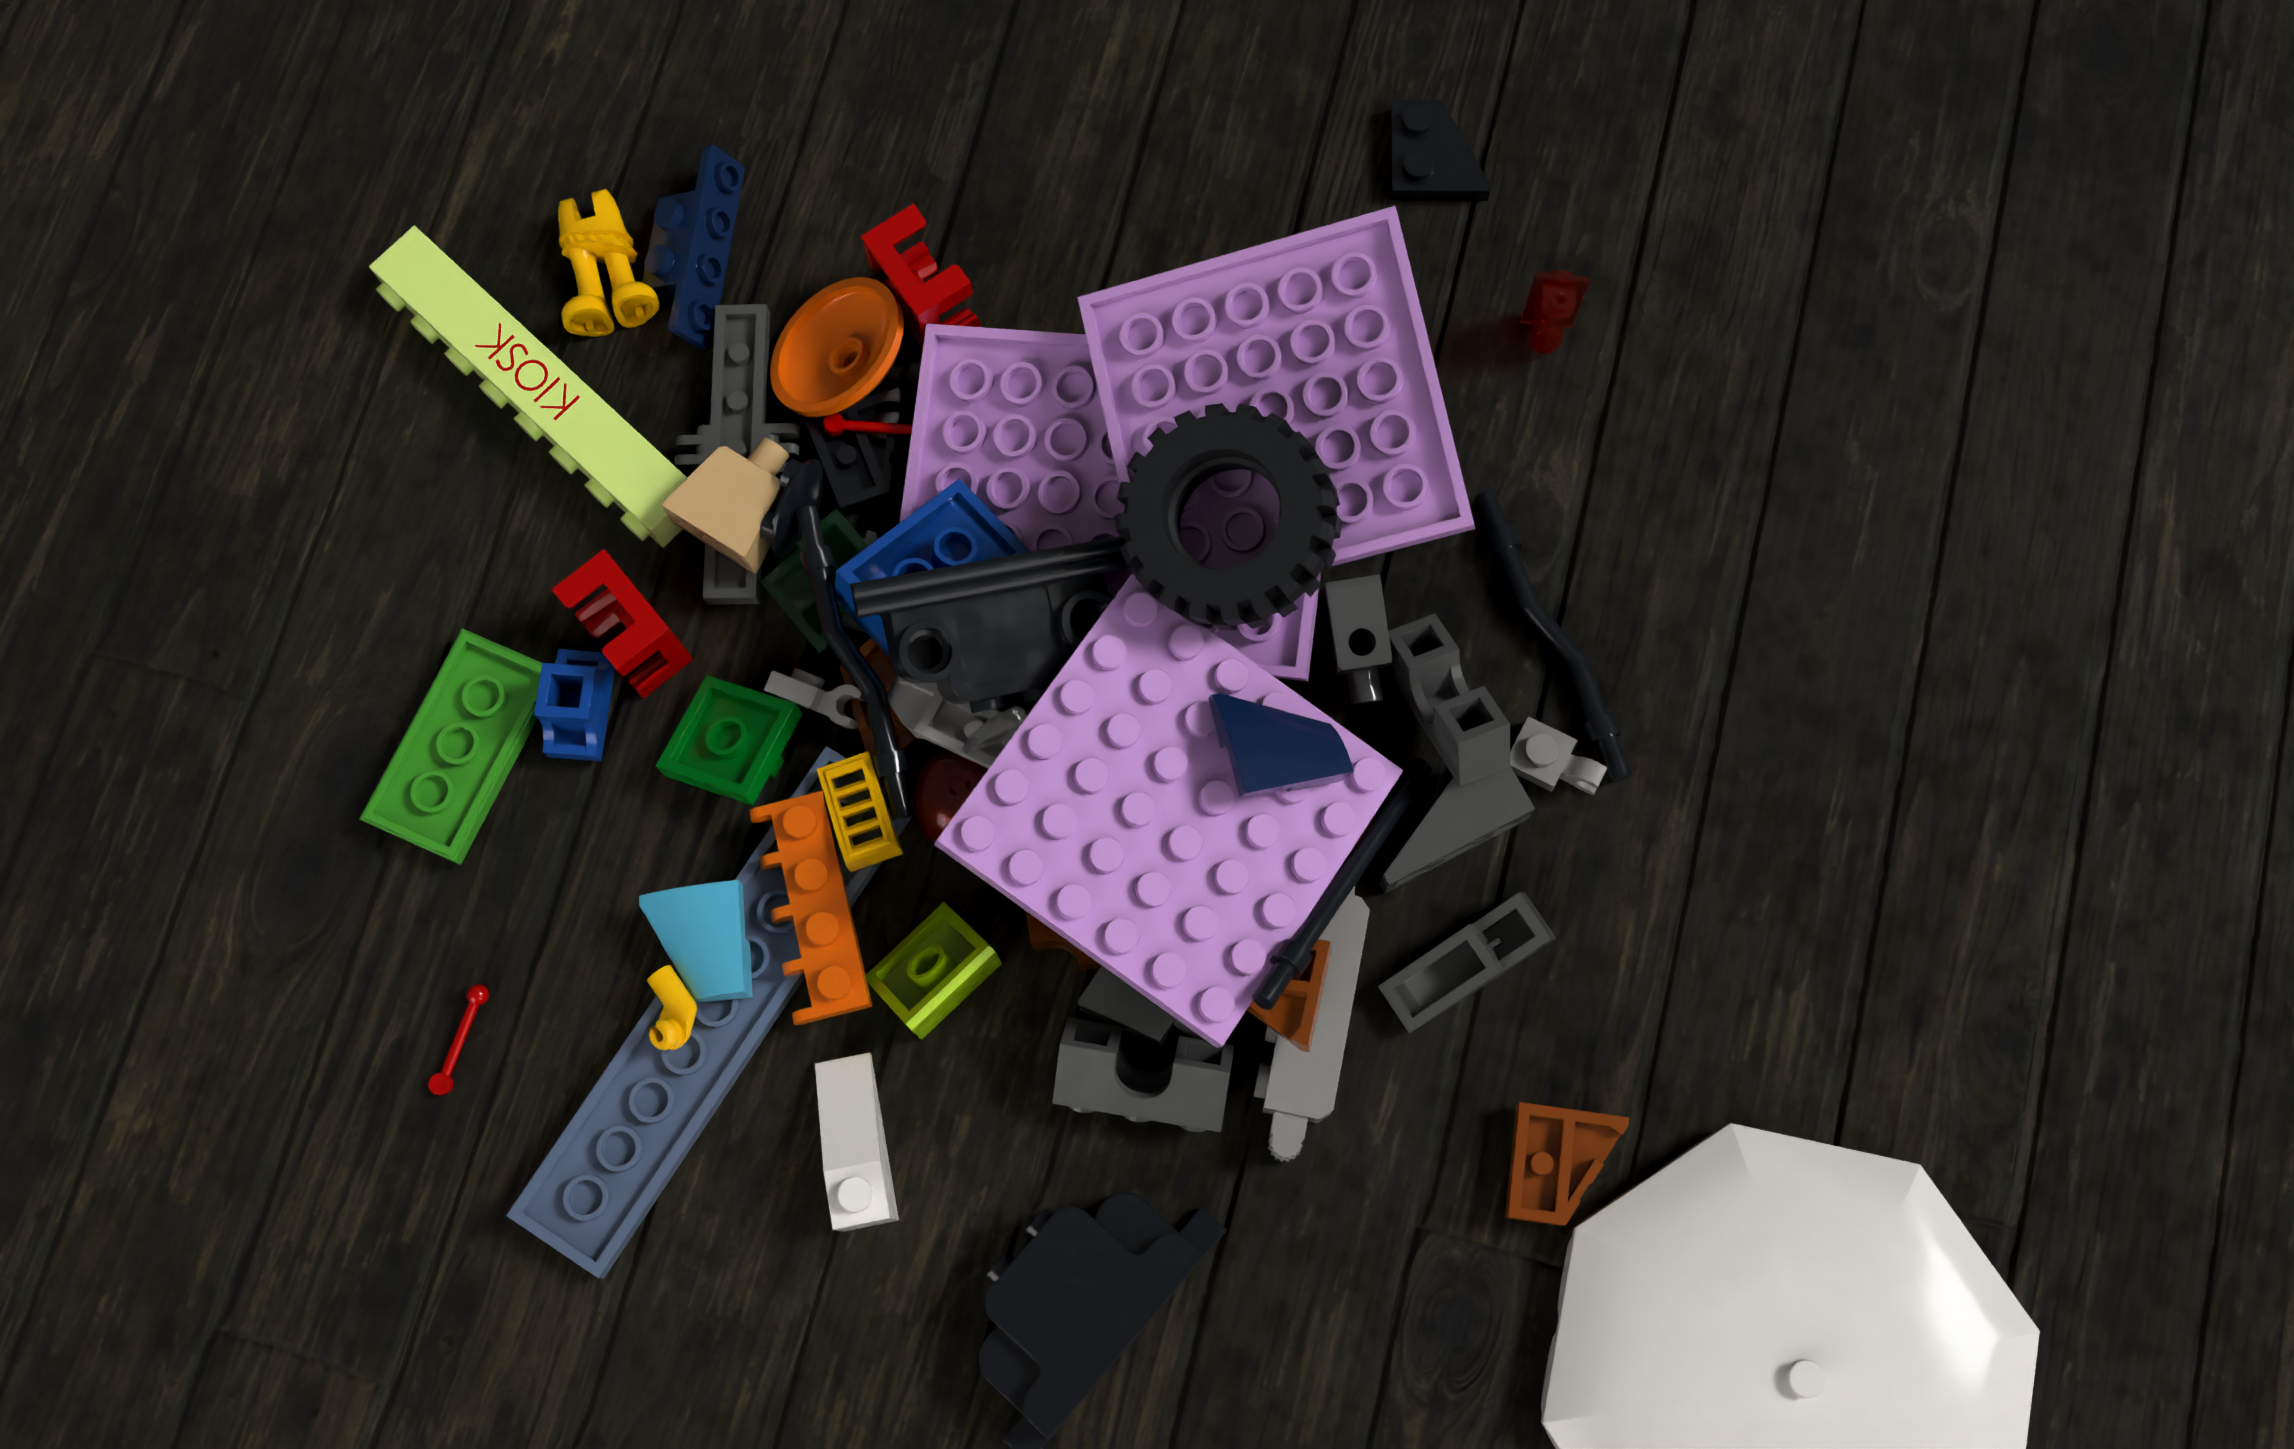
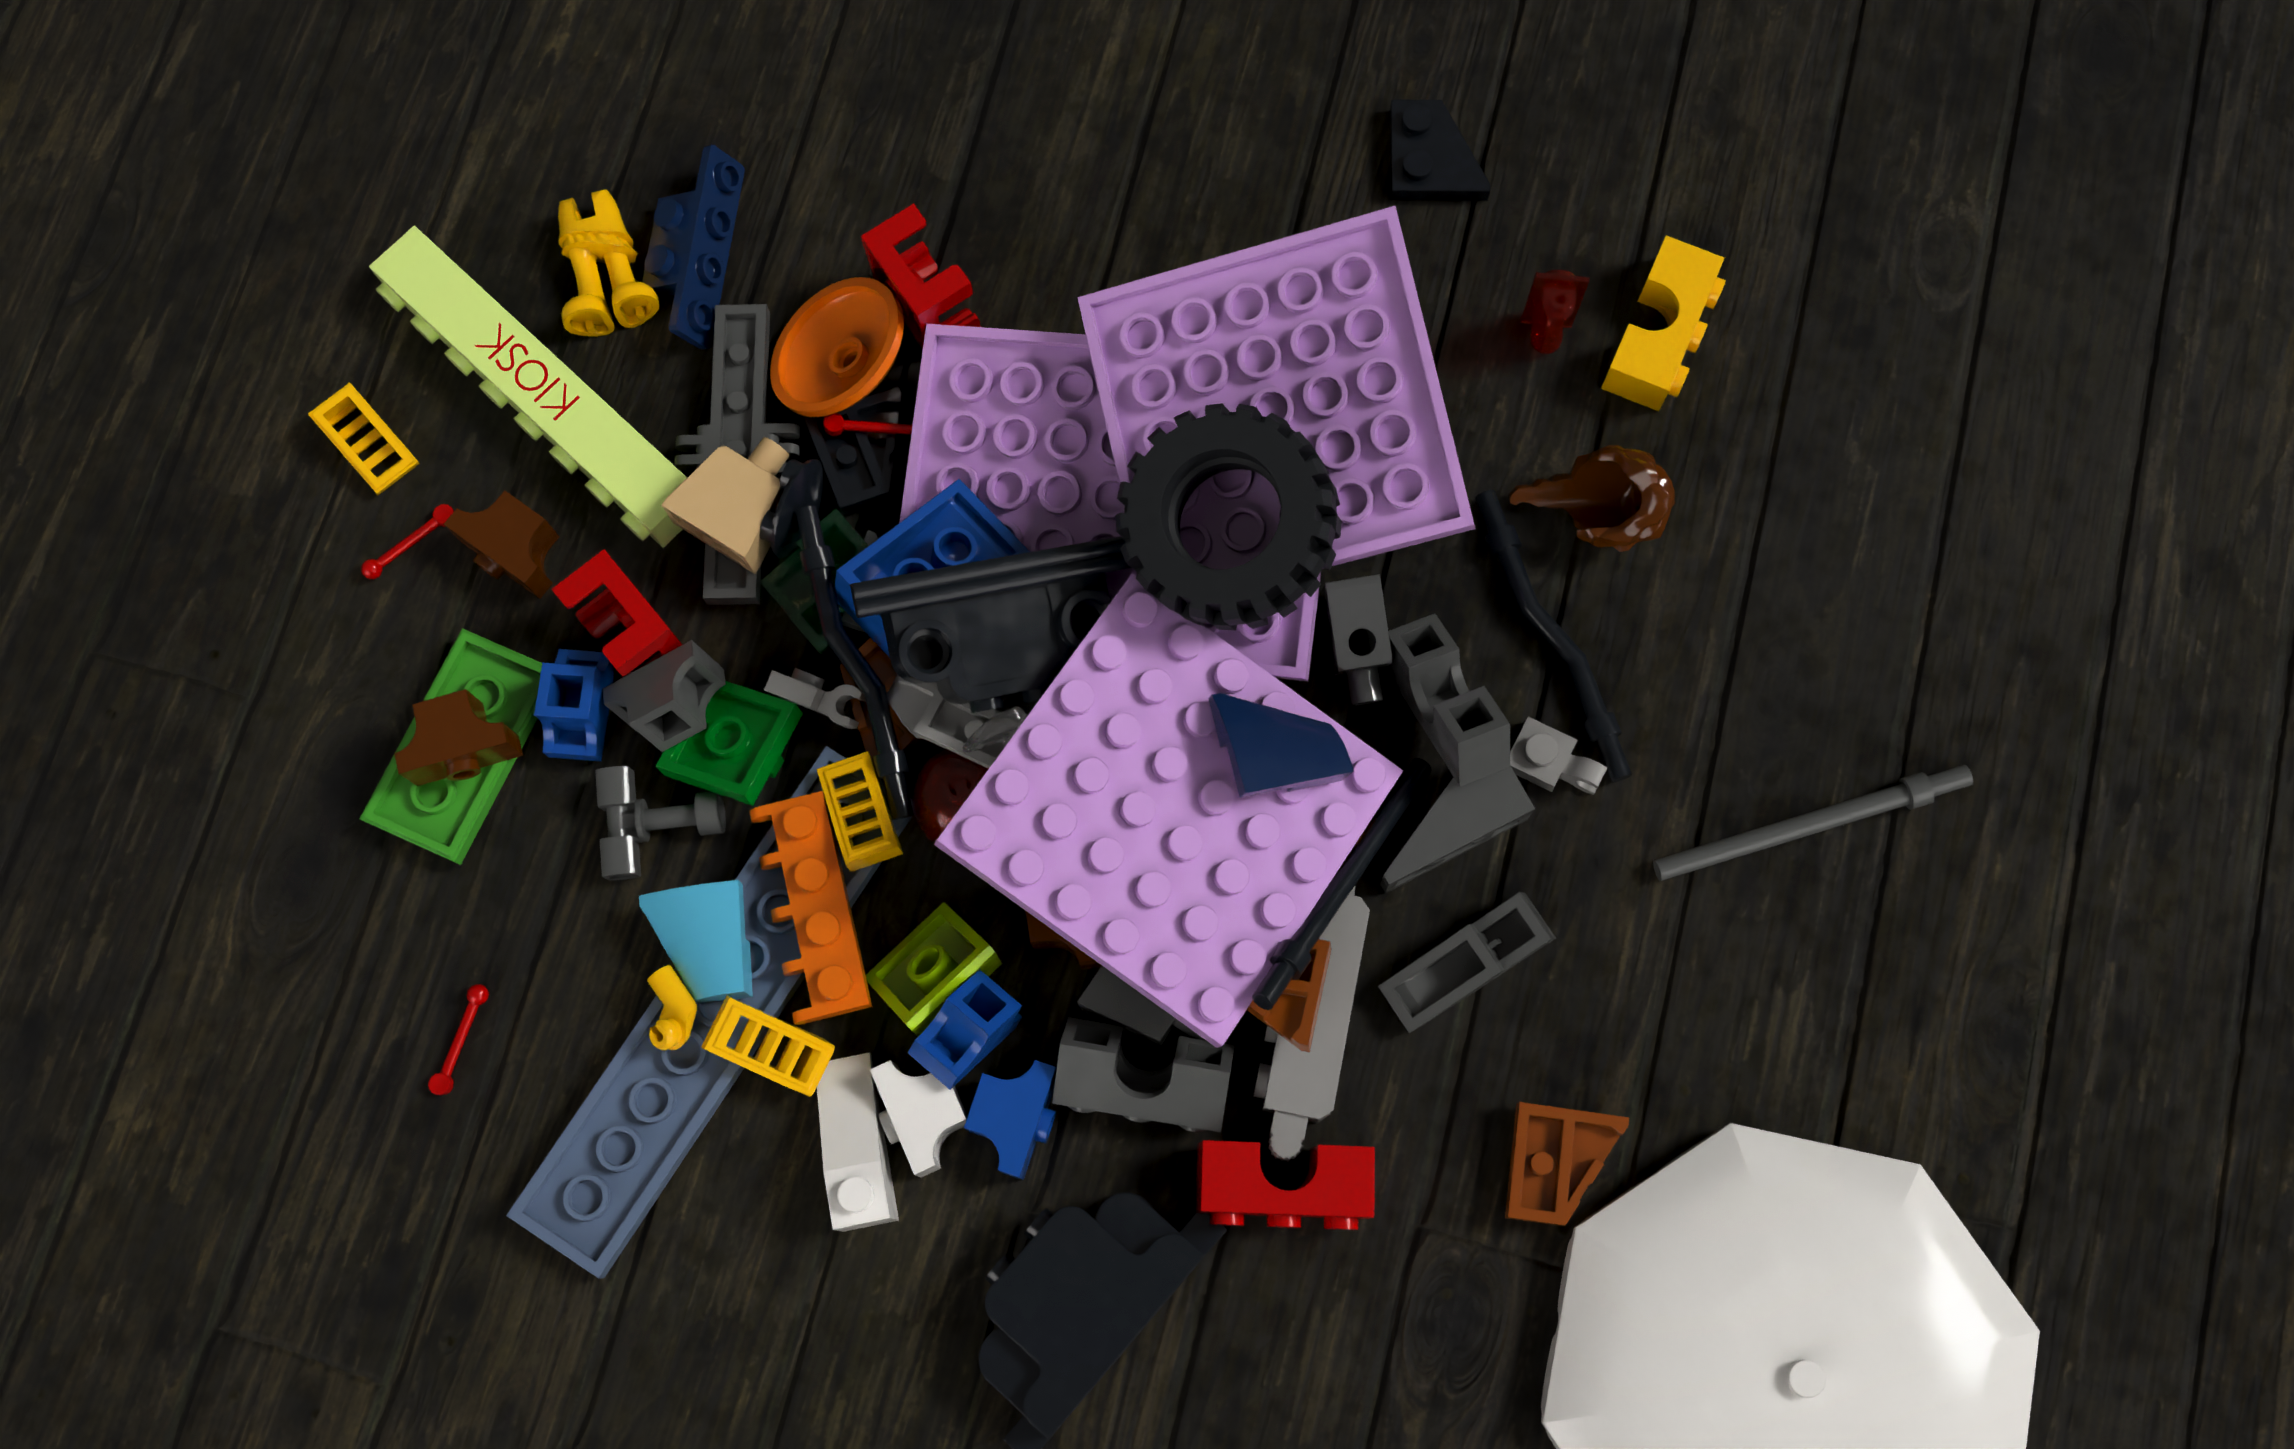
(341, 405): none -> yellow slope
(373, 568): none -> red hinge
(454, 740): none -> reddish brown brick
(507, 541): none -> reddish brown brick
(632, 822): none -> dark grey bar
(668, 695): none -> dark grey brick
(809, 1067): none -> yellow slope
(918, 1114): none -> white brick
(966, 1029): none -> blue brick
(1014, 1115): none -> blue brick
(1336, 1187): none -> red arch
(1611, 494): none -> reddish brown hair
(1678, 287): none -> yellow arch
(1911, 792): none -> dark grey bar

